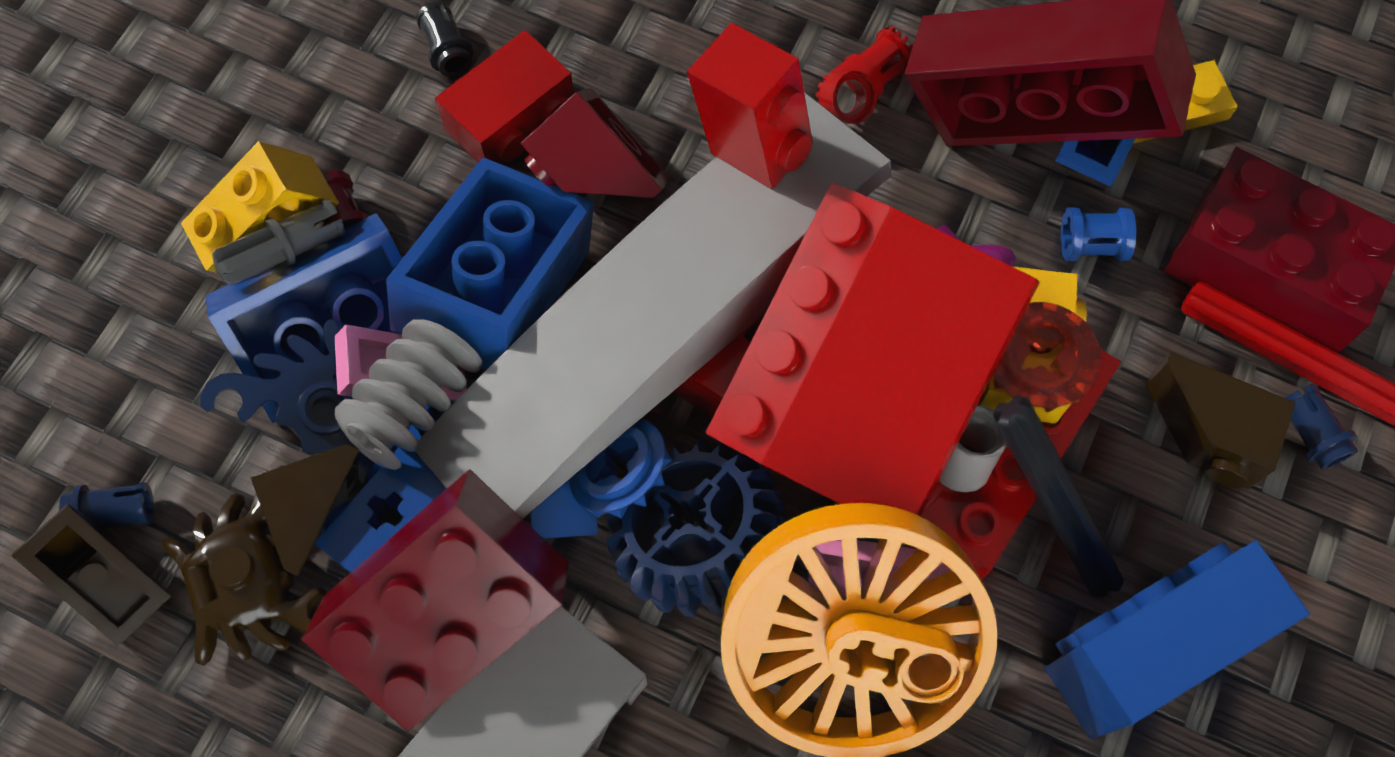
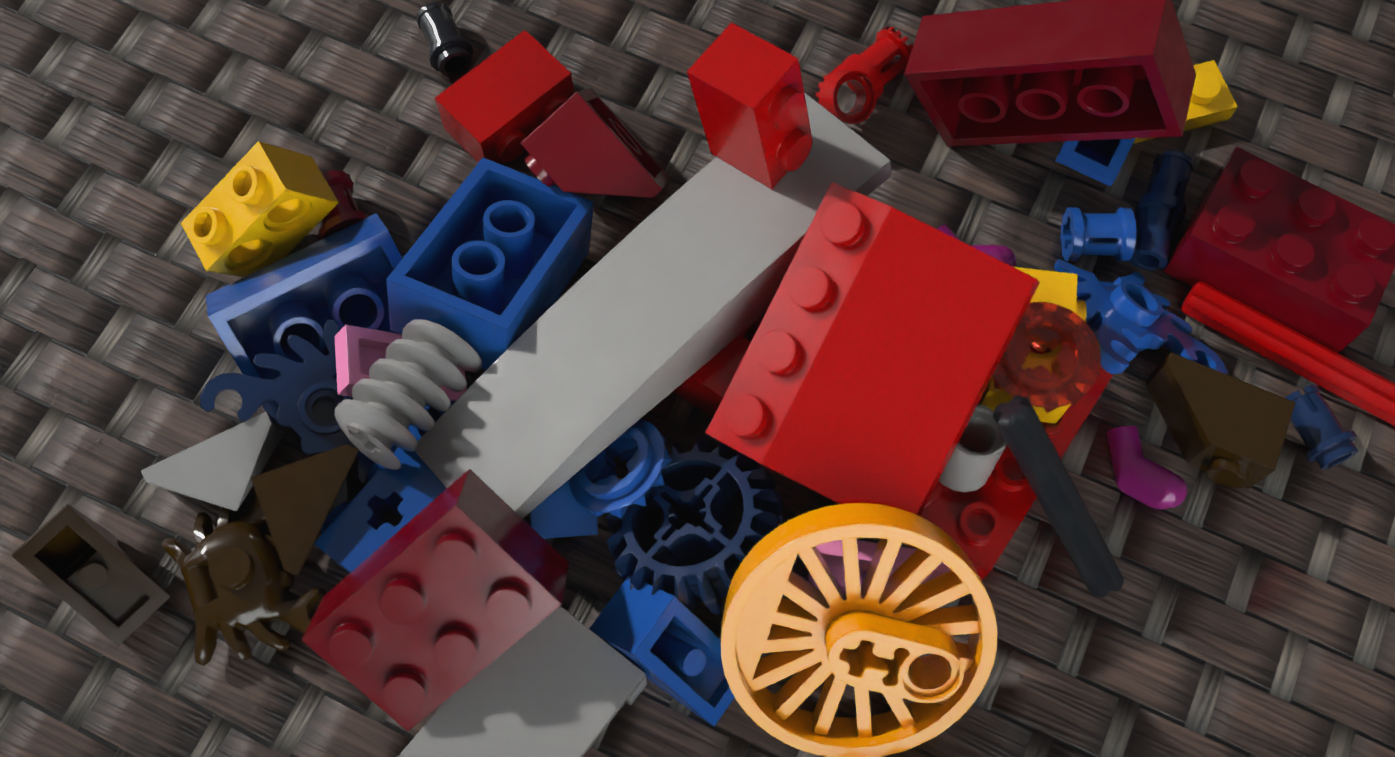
(113, 505): dark blue pin -> none
(222, 465): none -> light grey slope
(276, 243): dark grey axle -> none
(668, 646): none -> blue slope
(1133, 319): none -> blue animal
(1140, 476): none -> magenta arm
(1161, 210): none -> dark blue pin
(1172, 637): blue brick -> none

